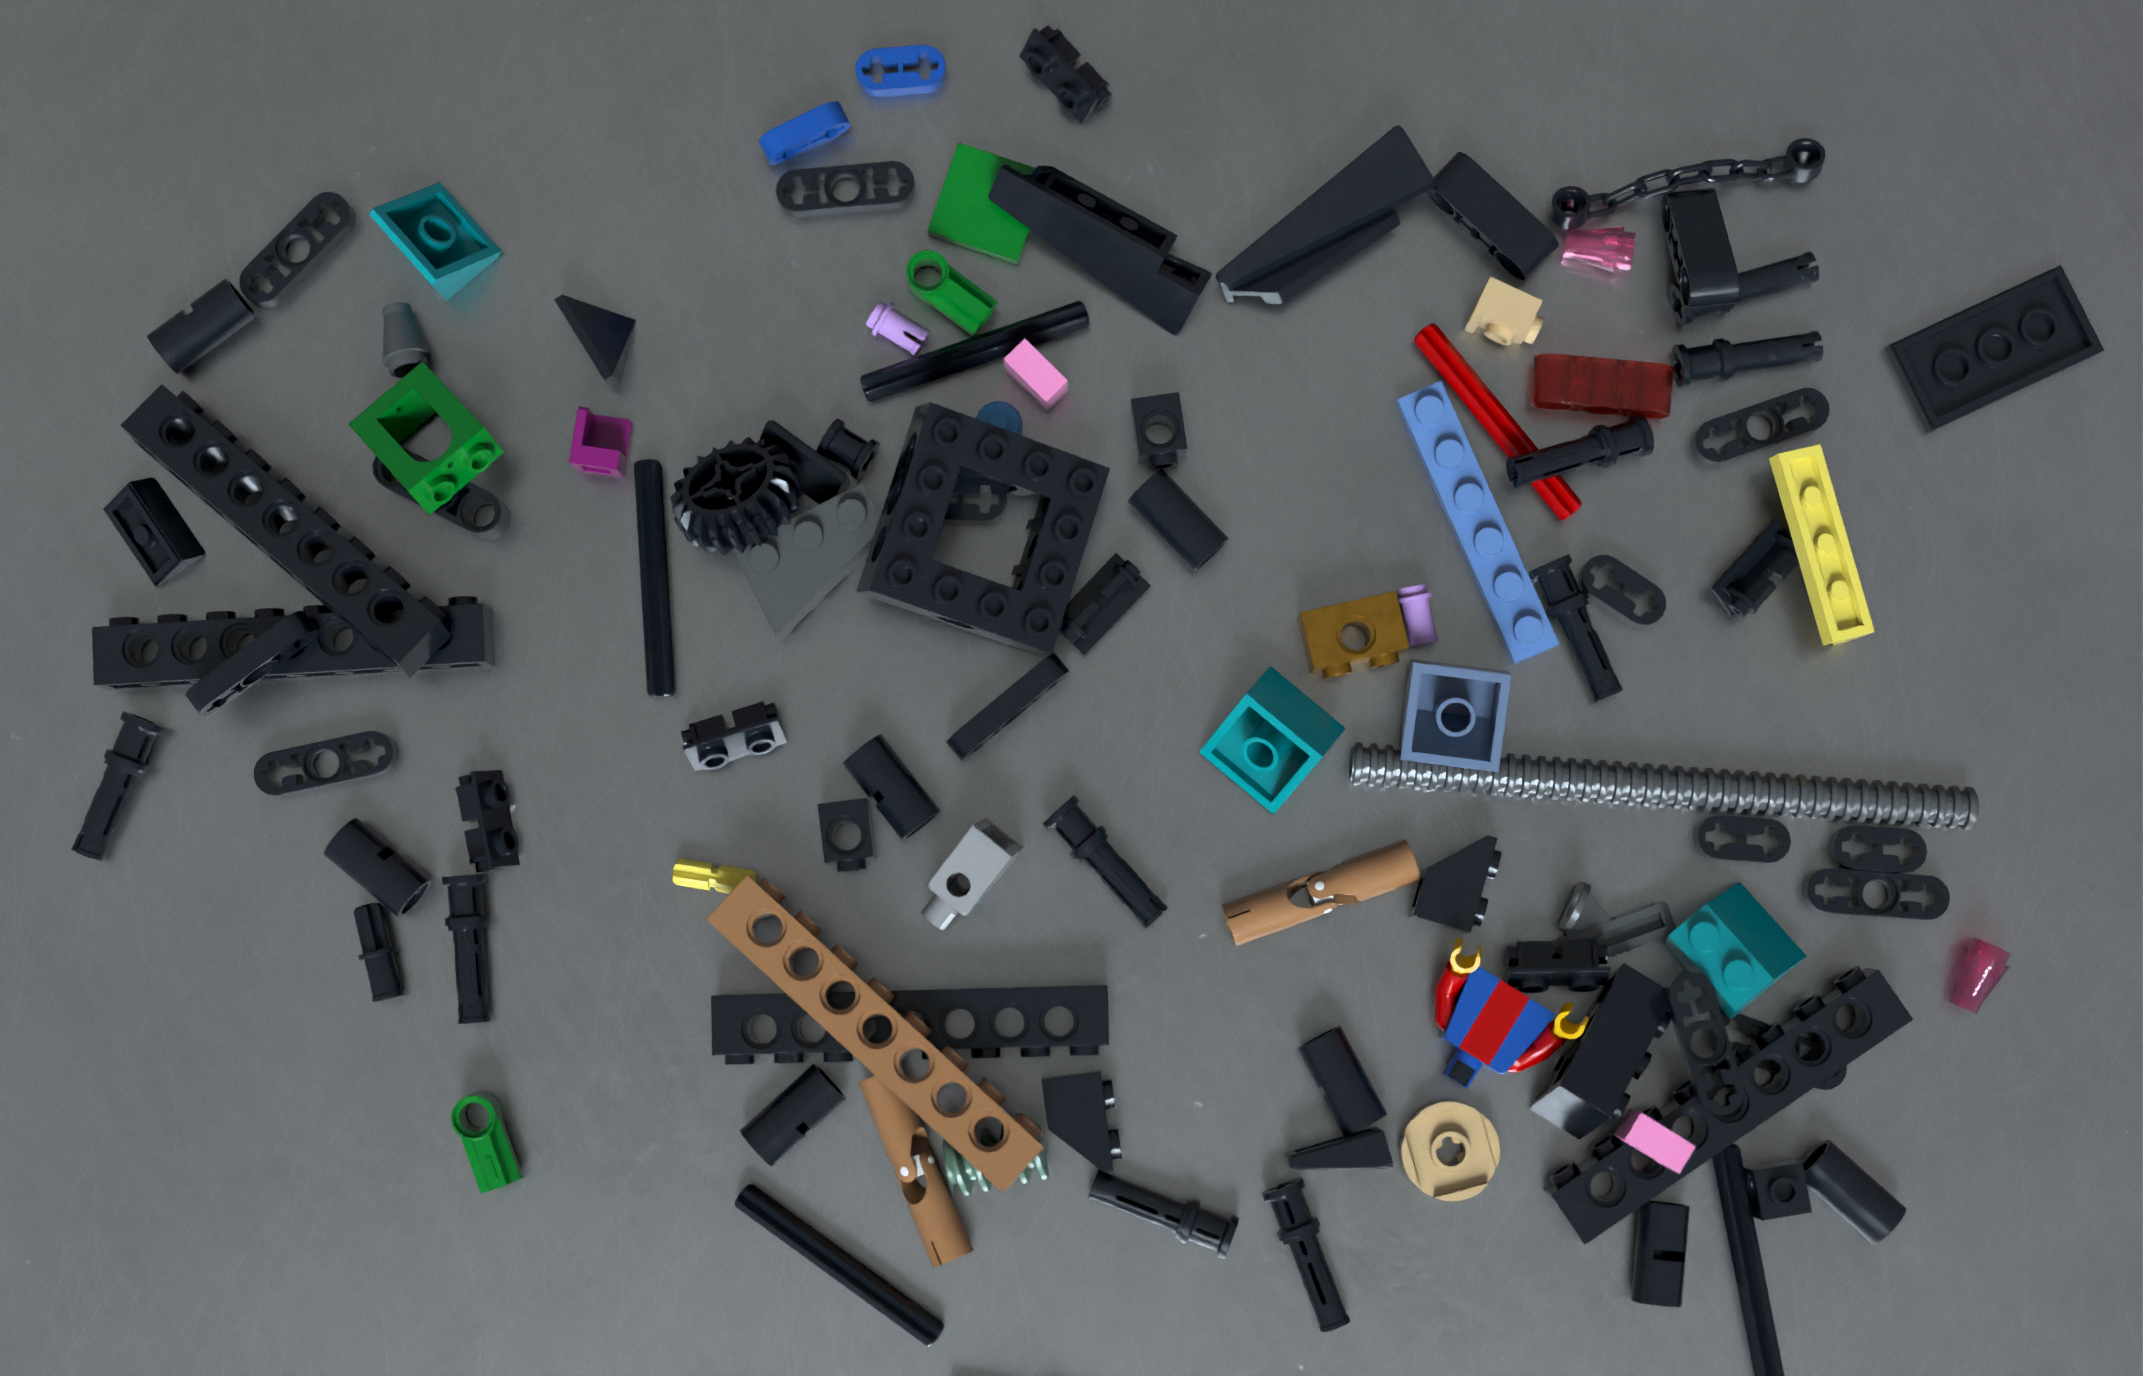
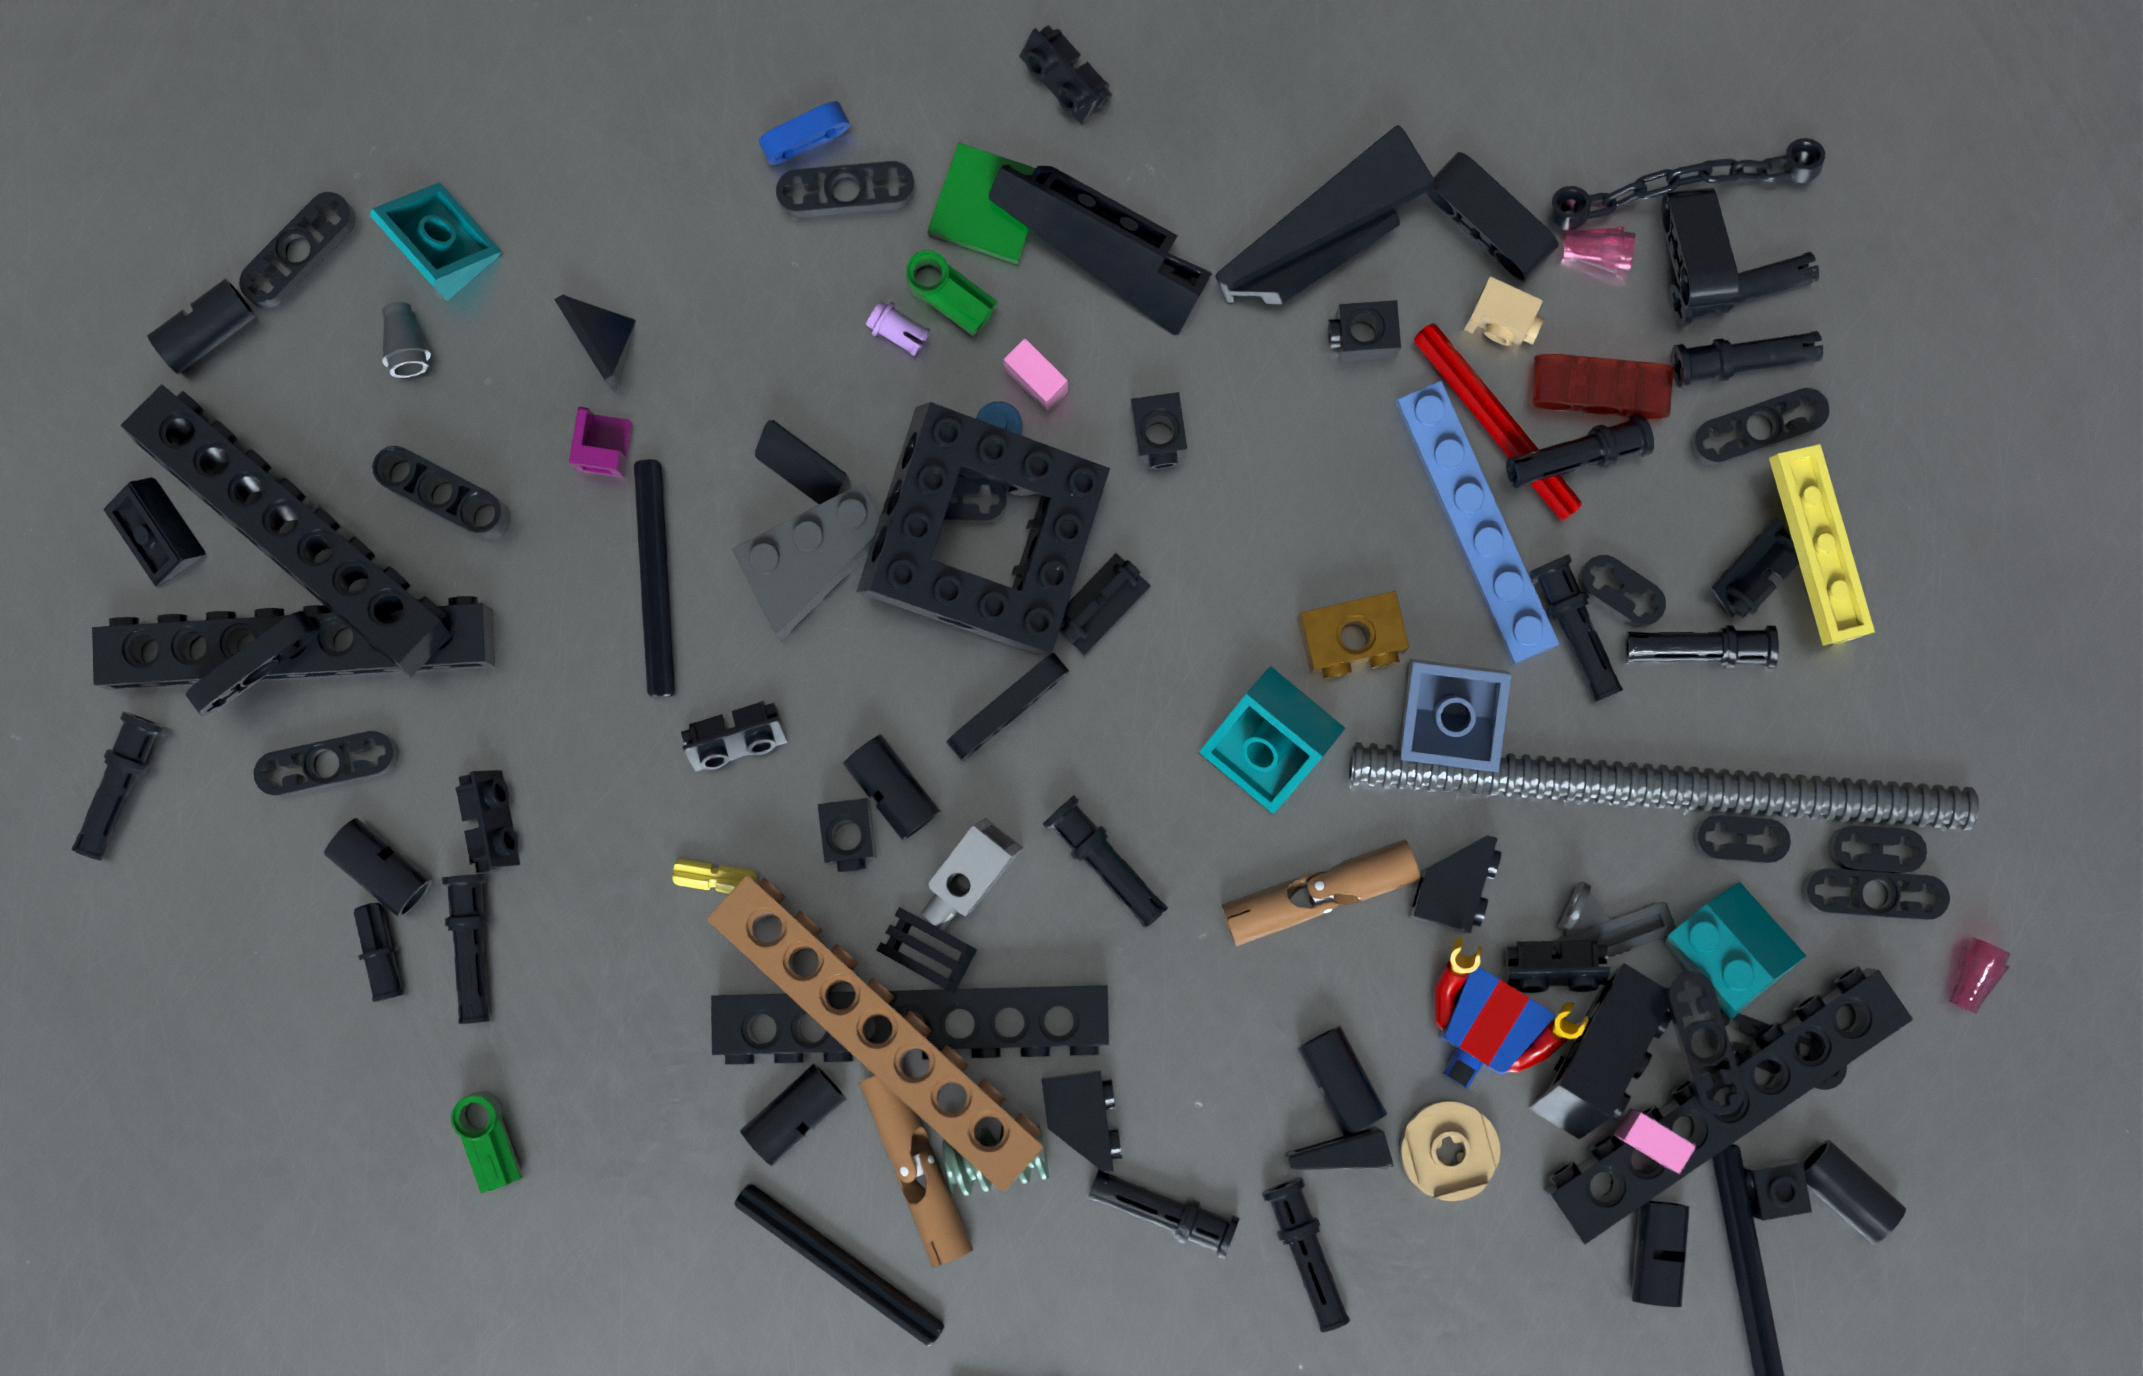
(403, 411): green panel -> none
(736, 496): black gear -> none
(848, 448): black bush -> none
(899, 935): none -> black tile
(901, 59): blue beam -> none
(973, 351): black axle -> none
(1178, 520): black pin -> none
(1381, 316): none -> black brick
(1417, 614): lavender pin -> none
(1726, 647): none -> black pin
(1994, 349): black tile -> none

